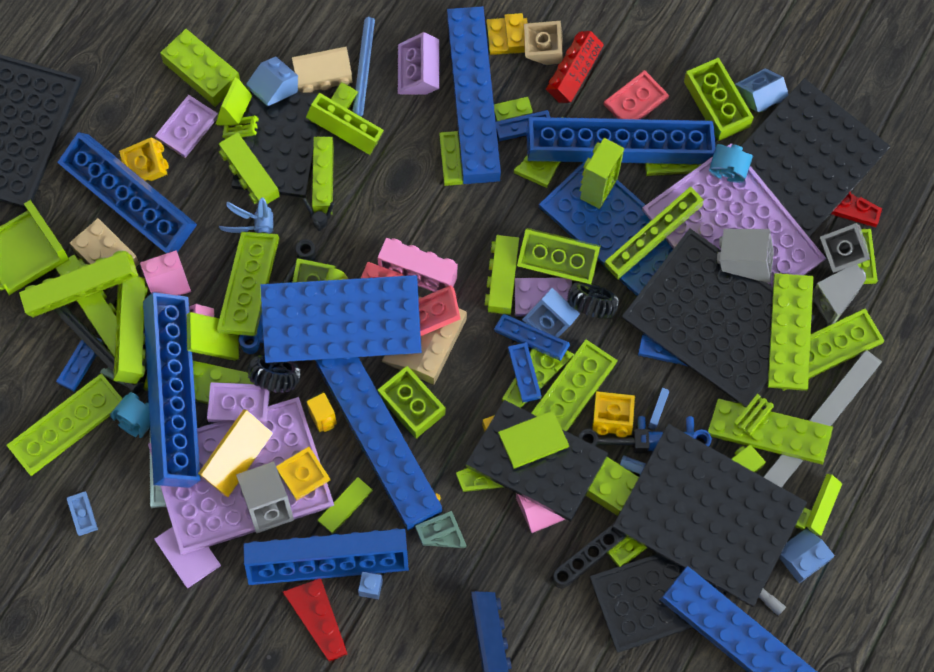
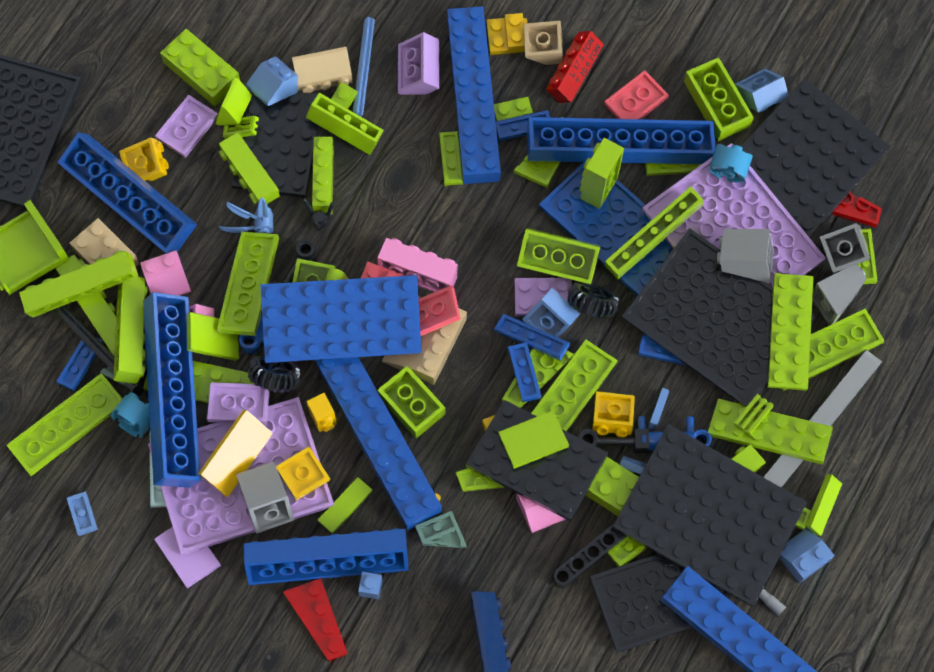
(503, 274): lime brick -> none

